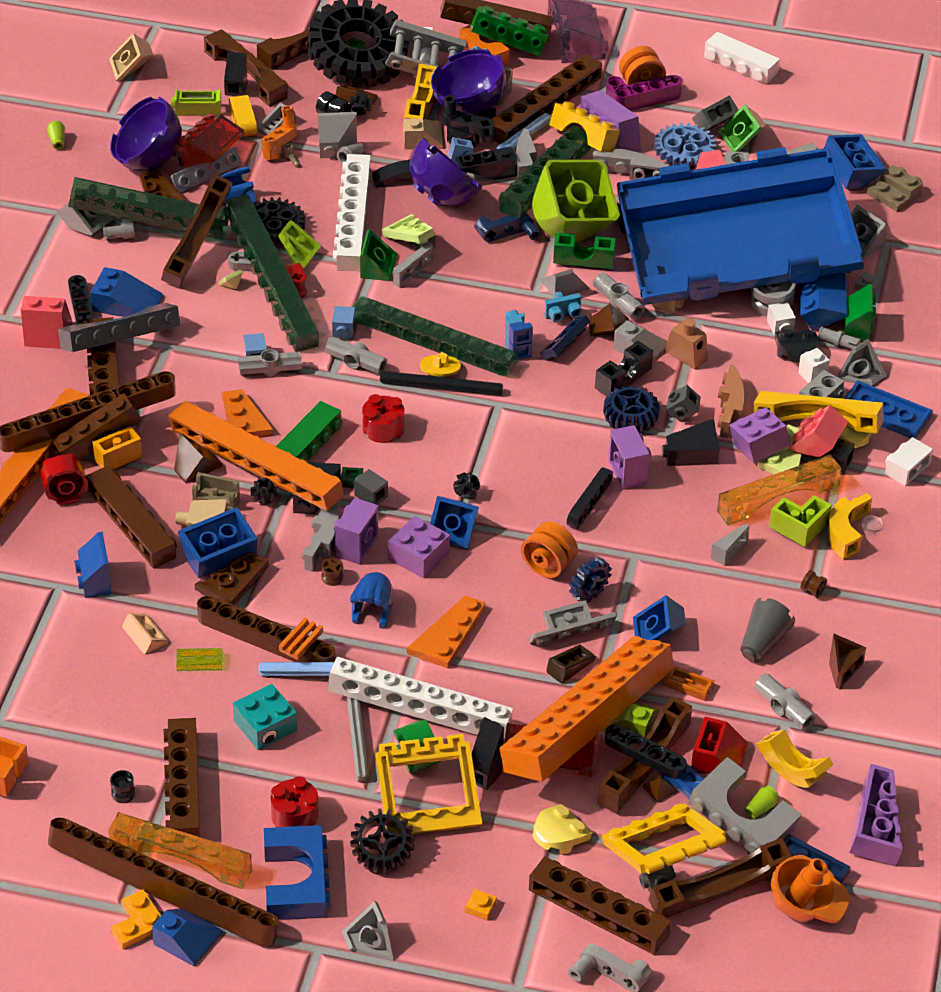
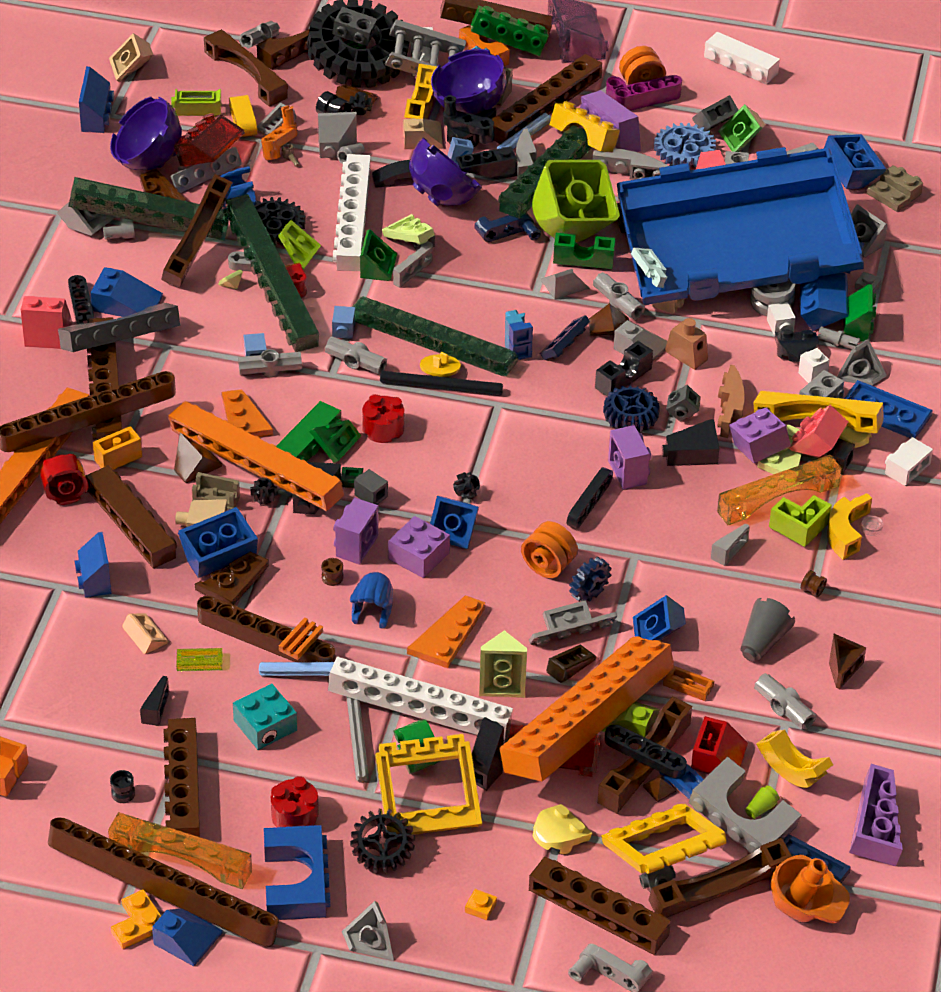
(56, 133): lime cone -> none
(95, 102): none -> blue slope
(112, 416): reddish brown arch -> none
(154, 705): none -> black slope
(235, 74): black slope -> none
(259, 34): none -> light grey piece
(323, 538): light grey slope -> none
(336, 438): none -> green wing
(354, 26): none -> dark grey brick
(503, 667): none -> yellowish green slope
(562, 306): dark azure hips -> none
(650, 265): none -> light aqua hinge

